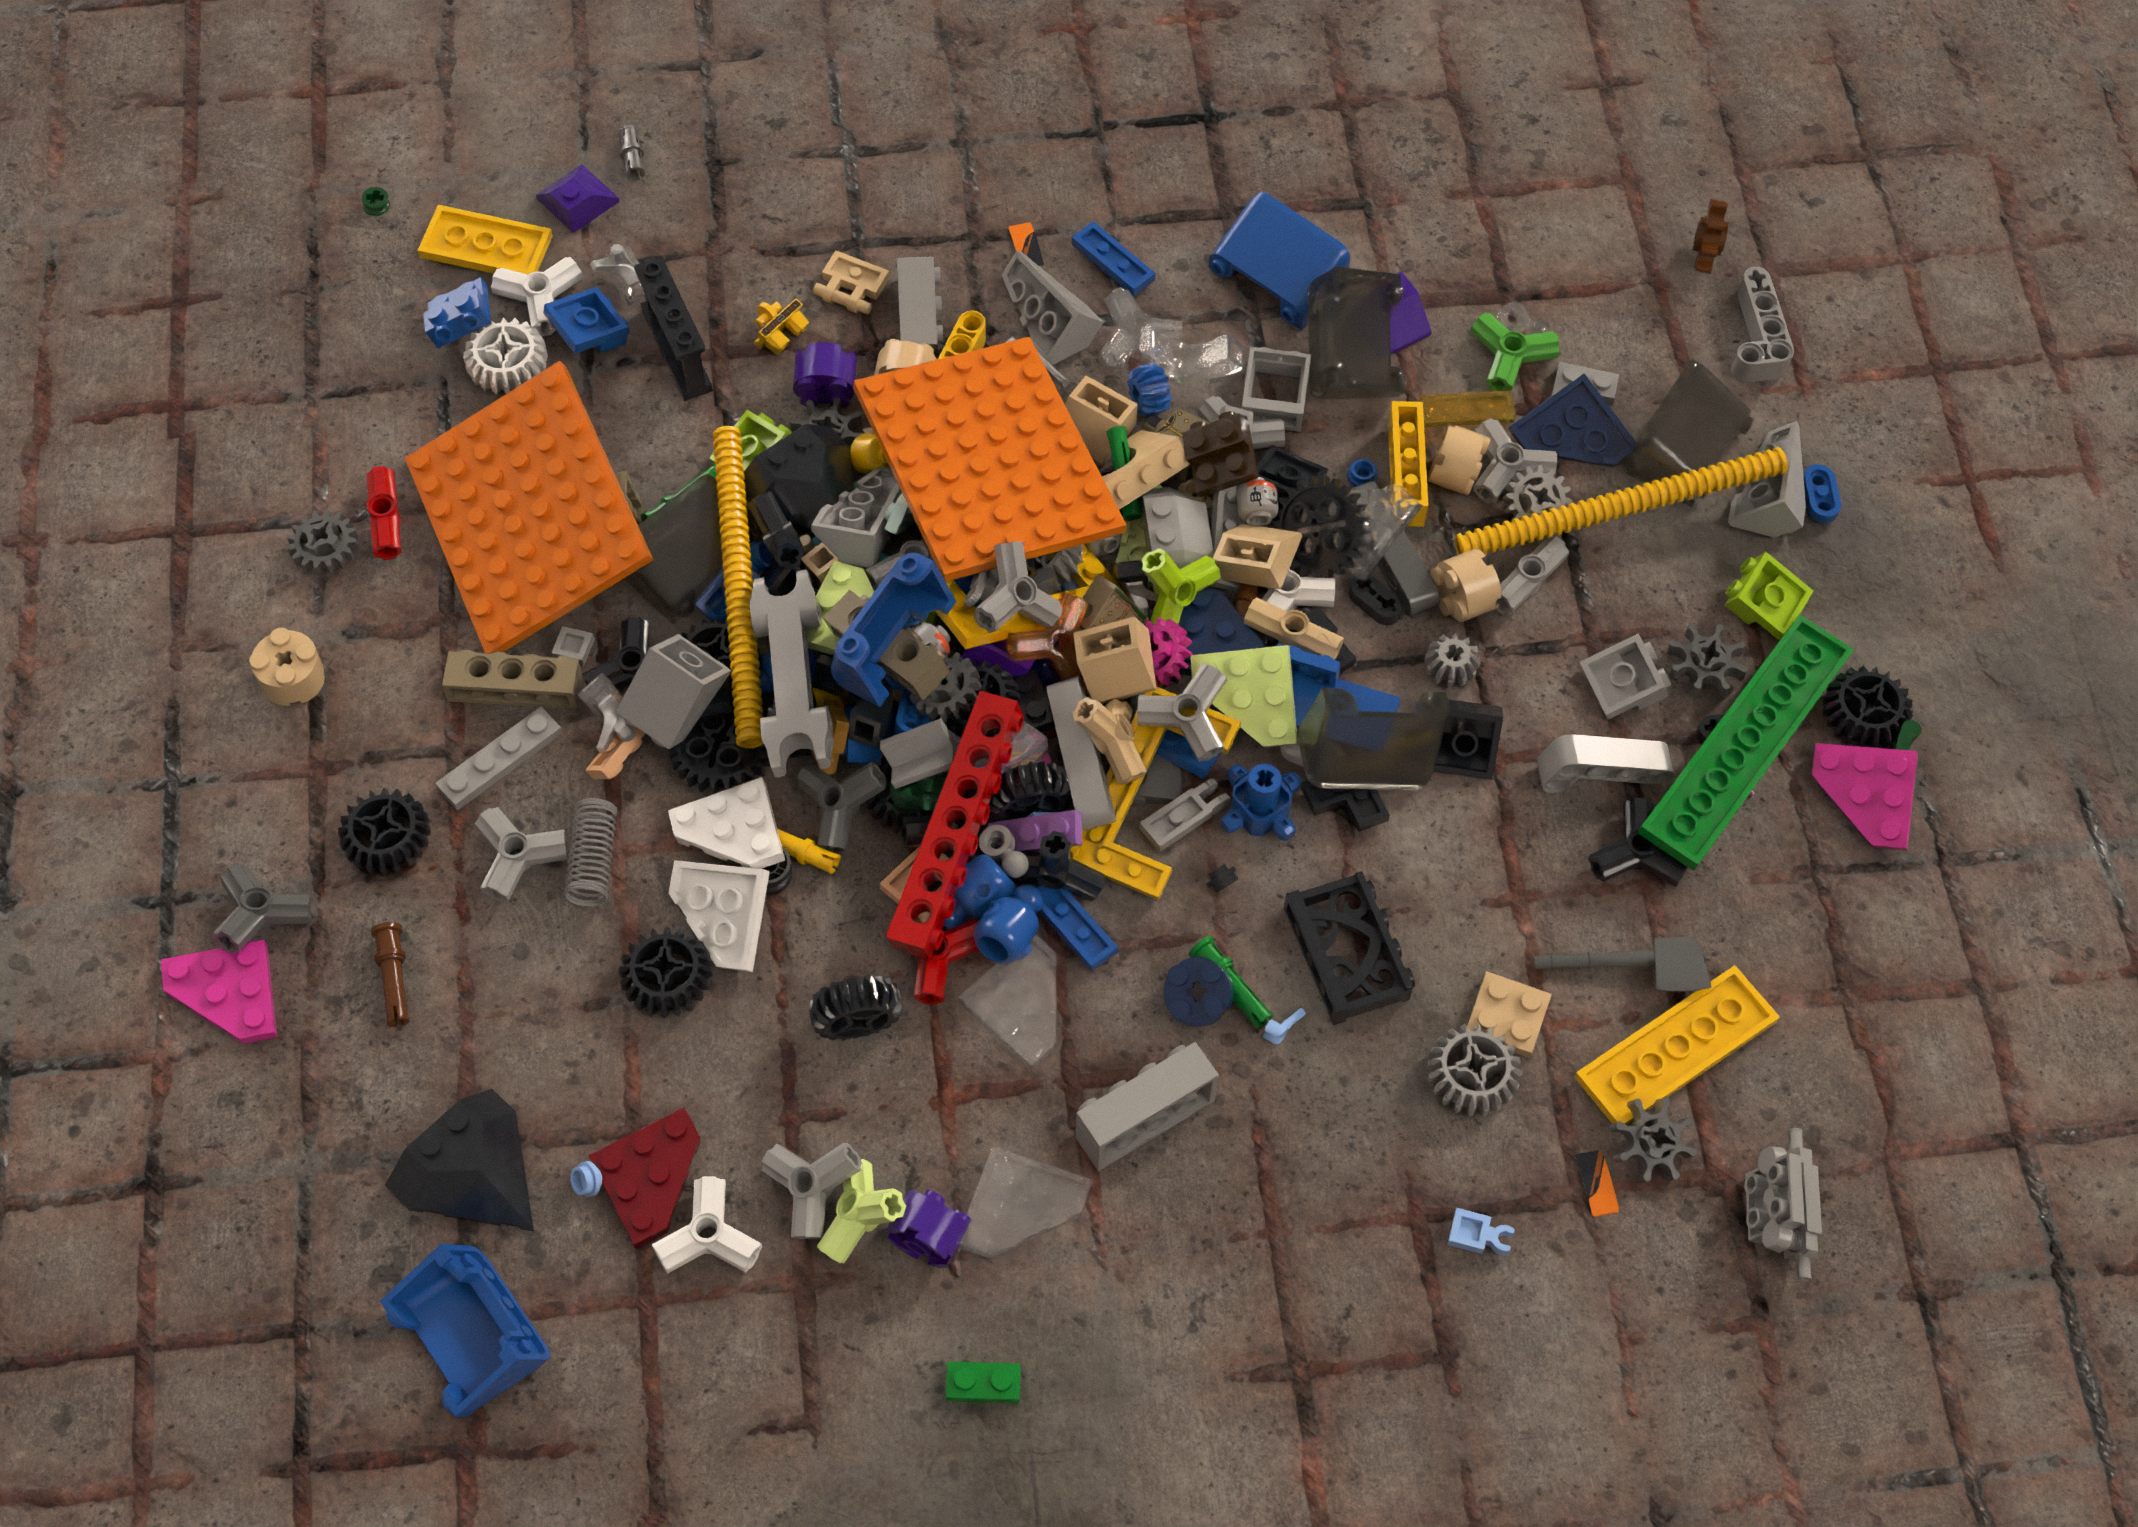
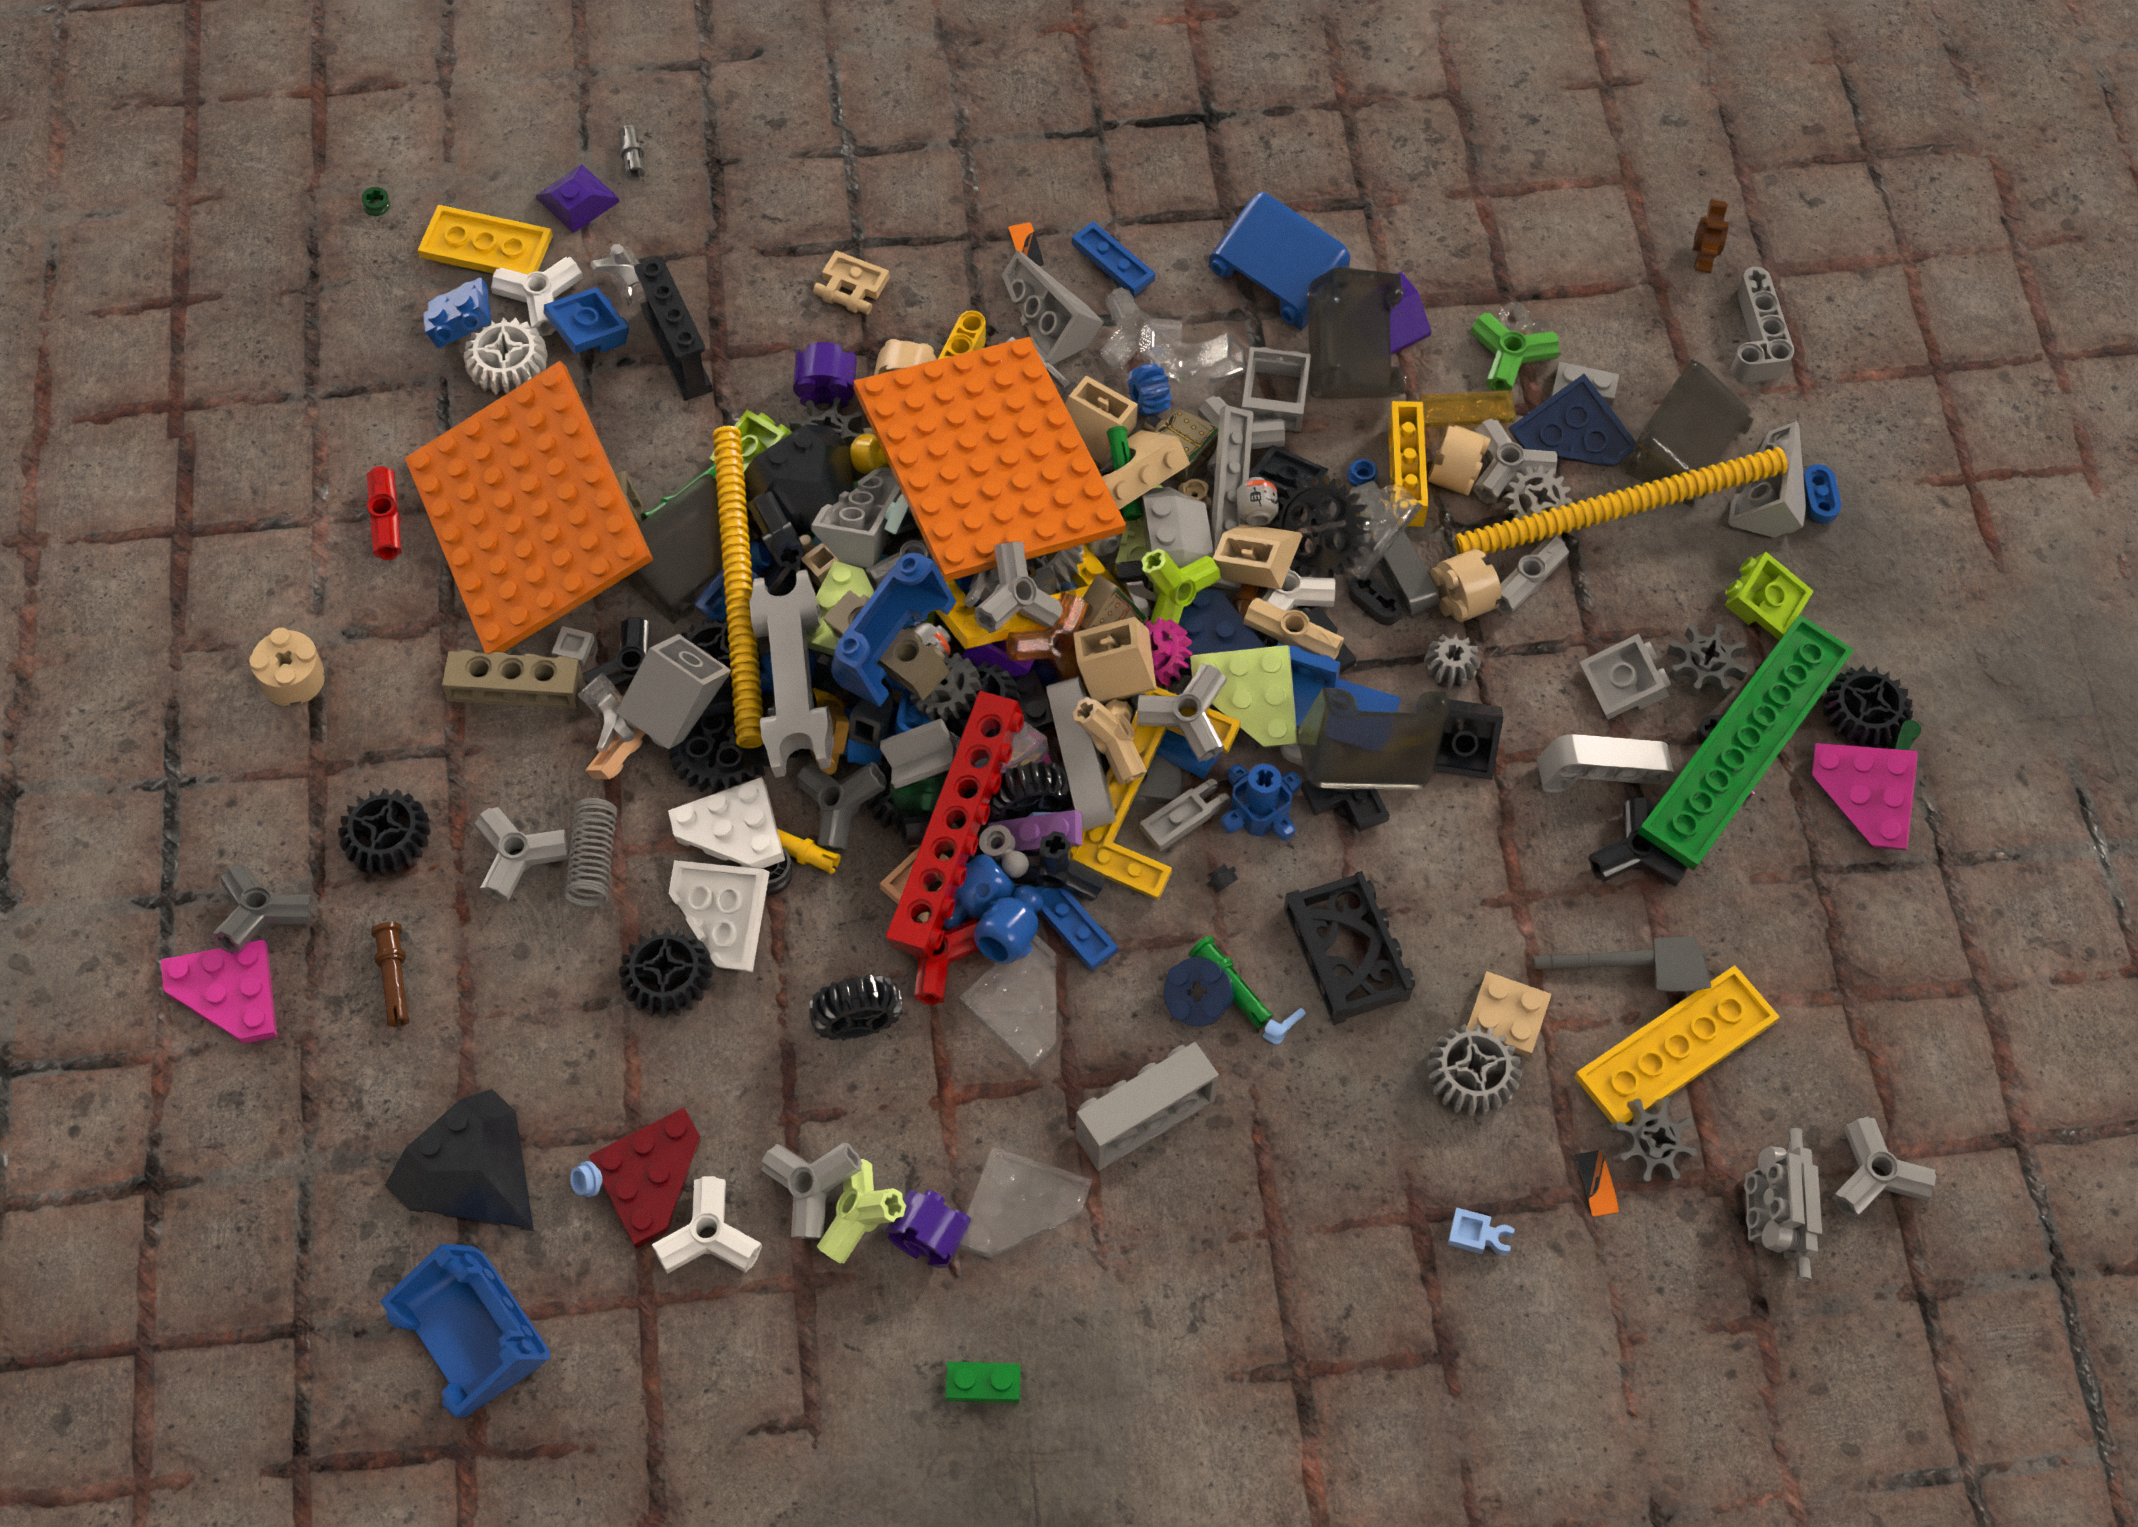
(322, 542): dark grey gear -> none
(498, 758): light grey plate -> none
(771, 334): yellow hips -> none
(918, 301): light grey wedge -> none
(1220, 453): dark brown plate -> none
(1866, 1184): none -> light grey piece

